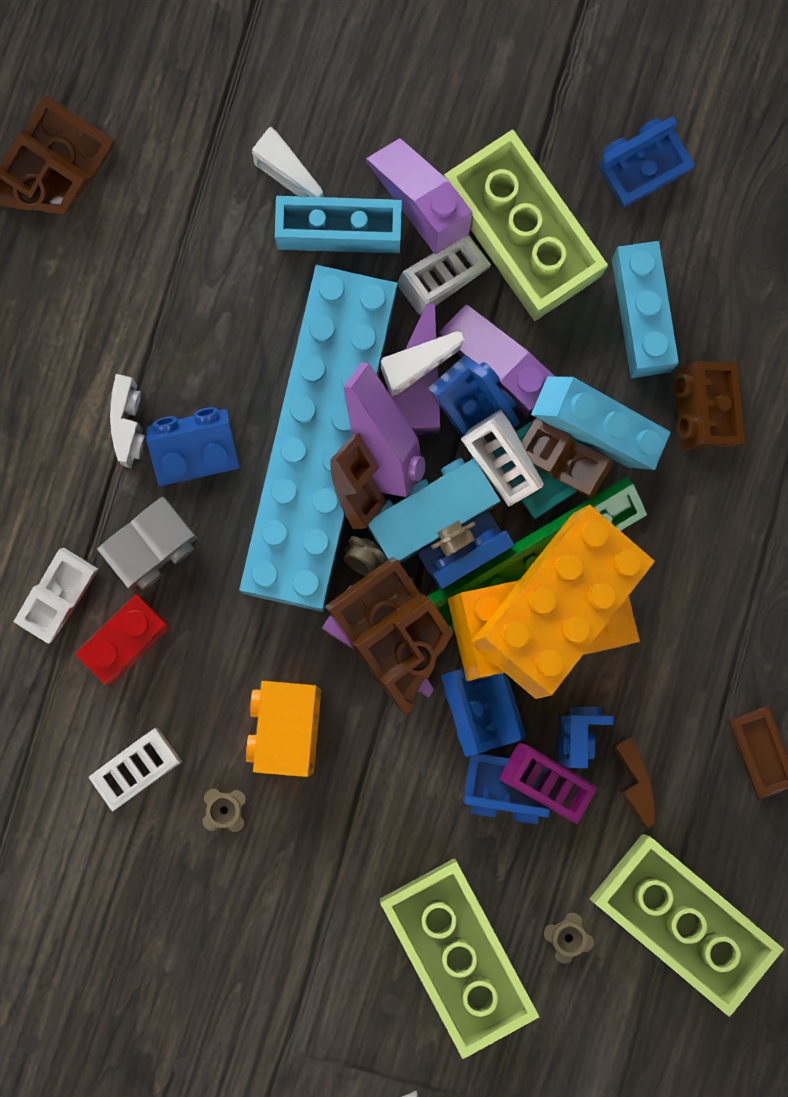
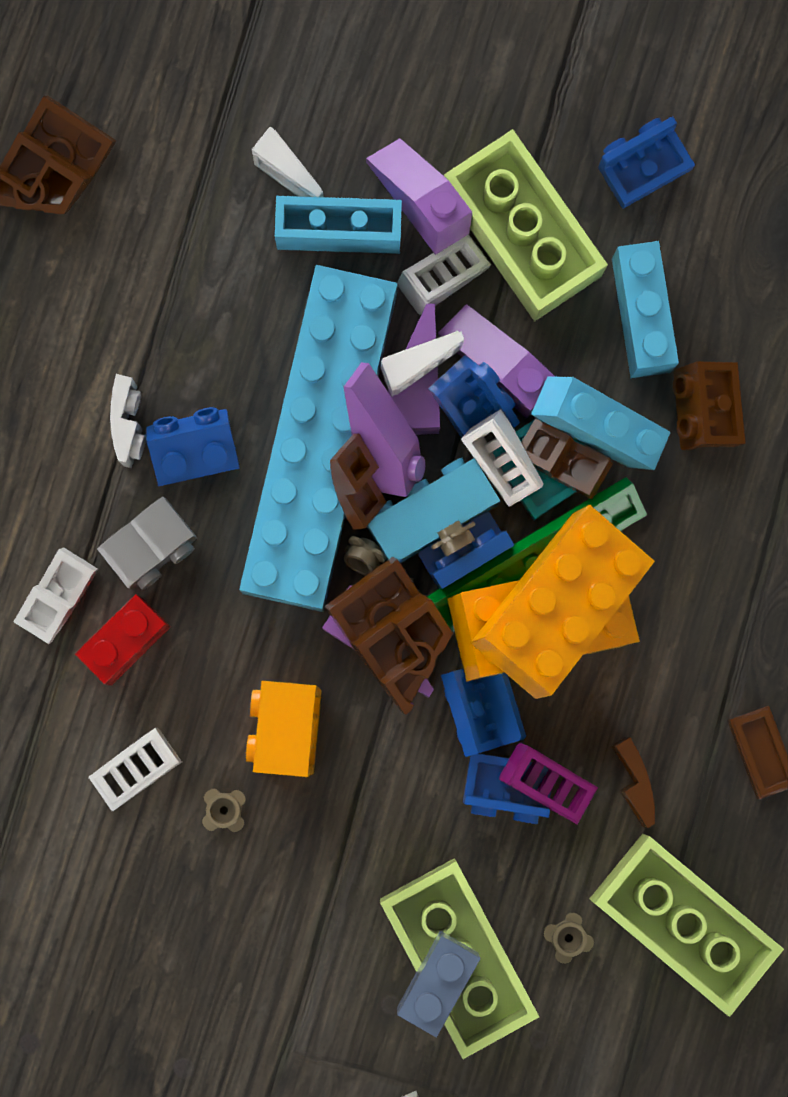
(438, 984): none -> sand blue brick
(574, 741): blue bracket -> none

